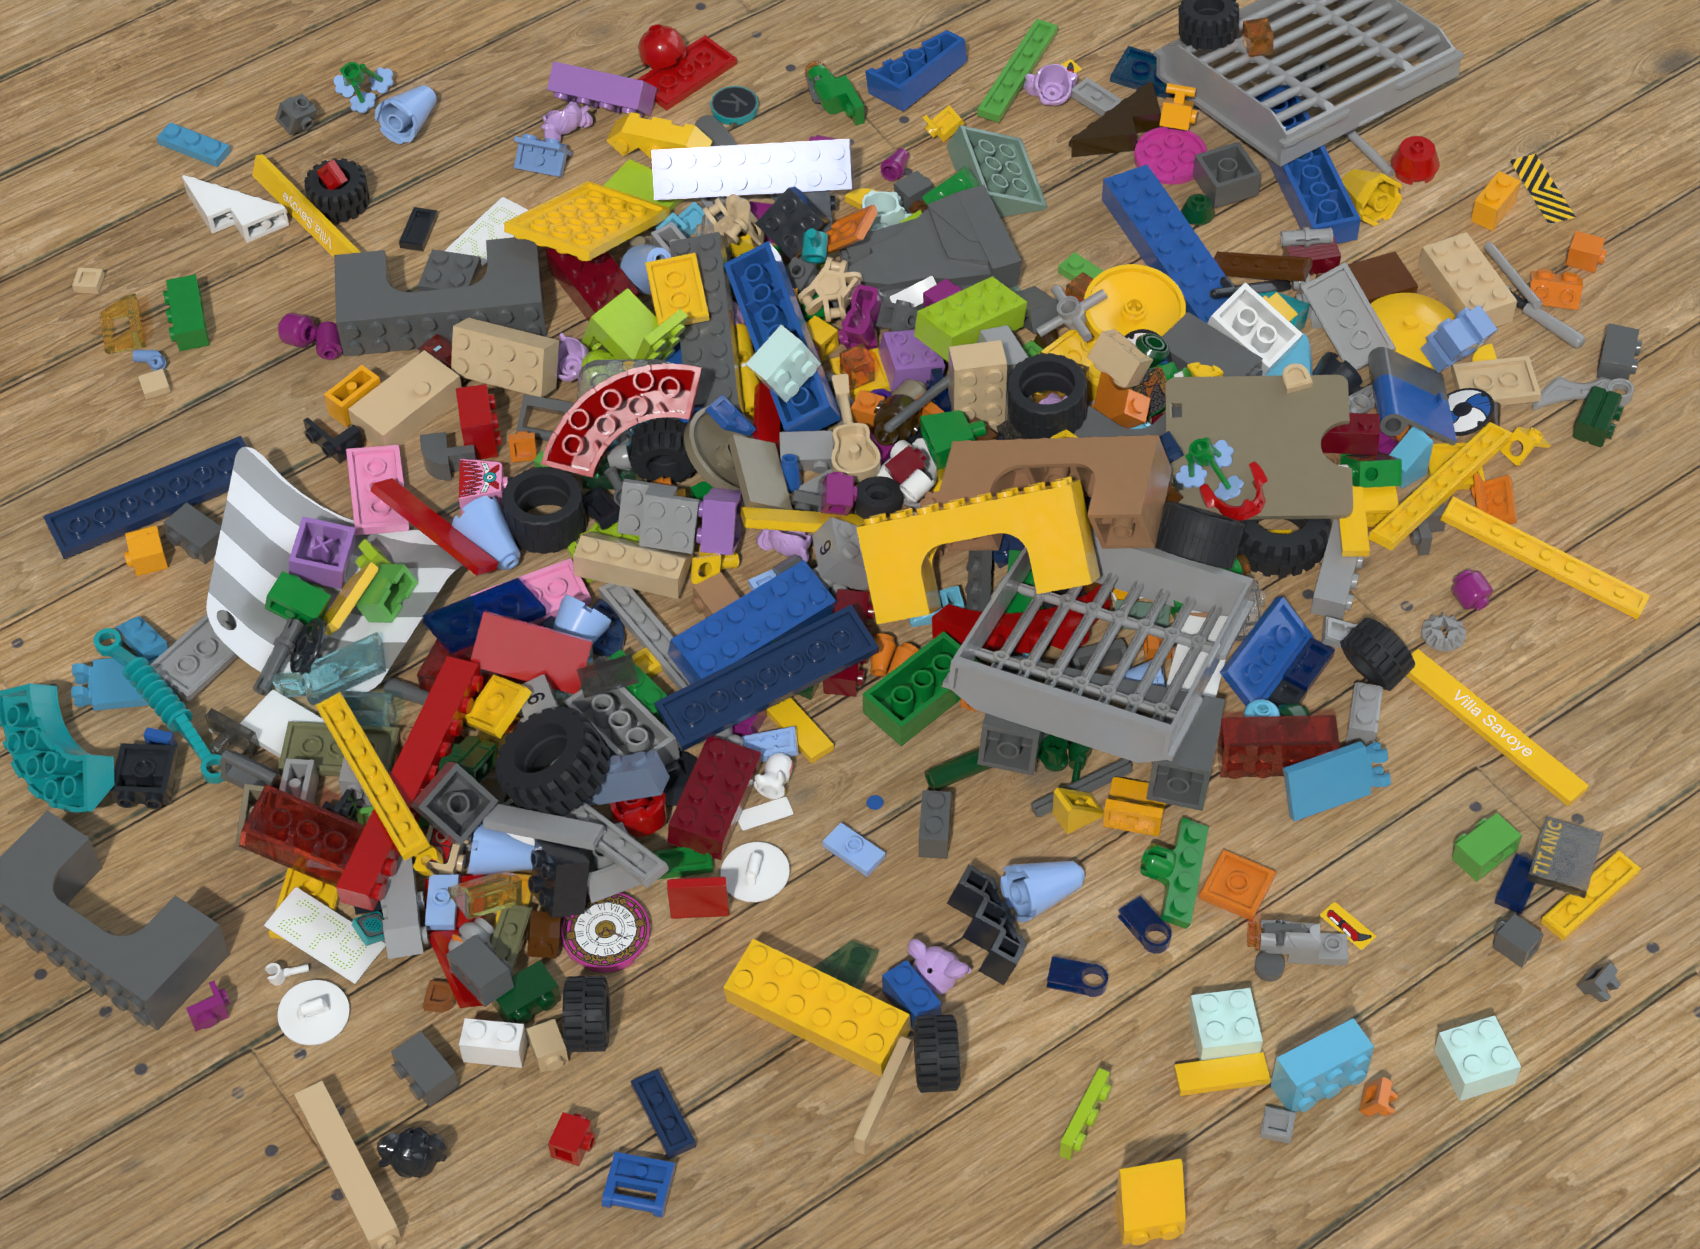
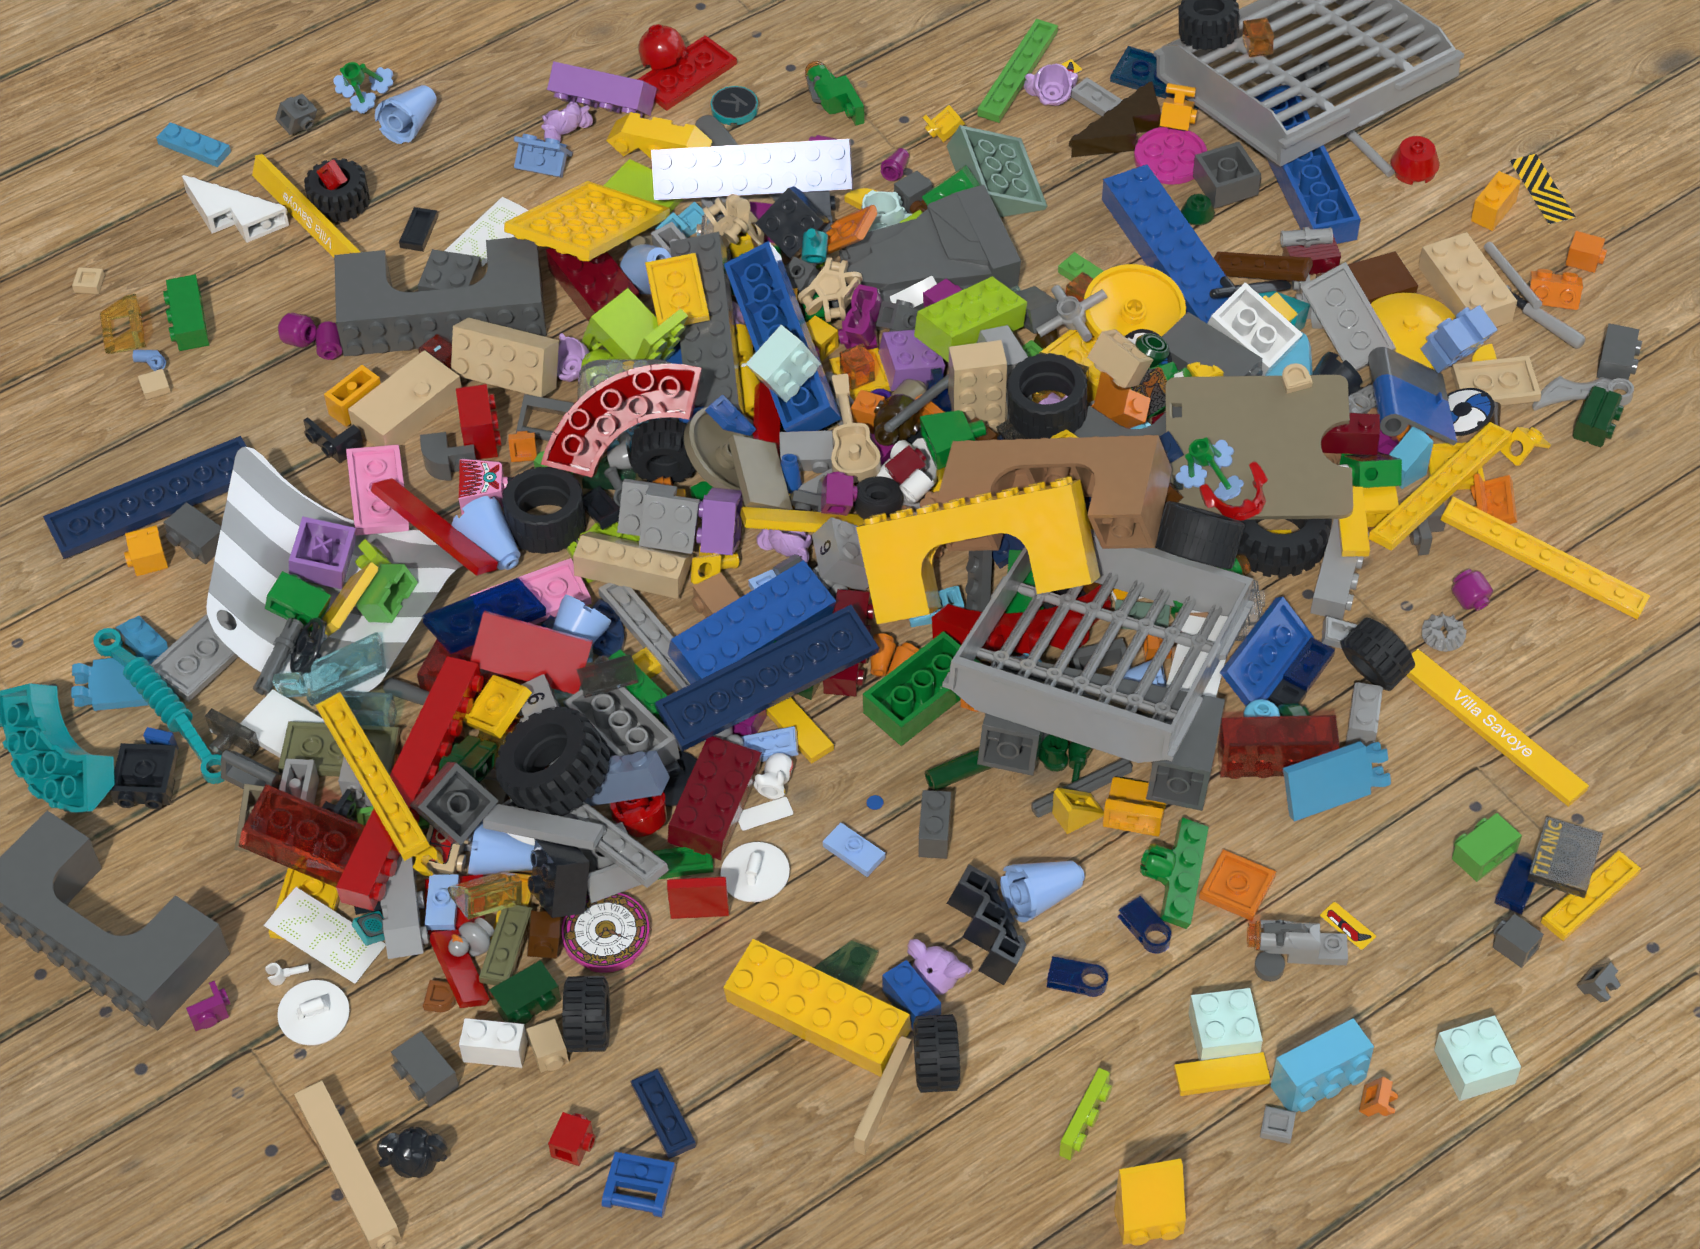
(481, 970): dark grey brick -> none
(917, 71): blue wedge -> none
(1372, 194): yellow cone -> none

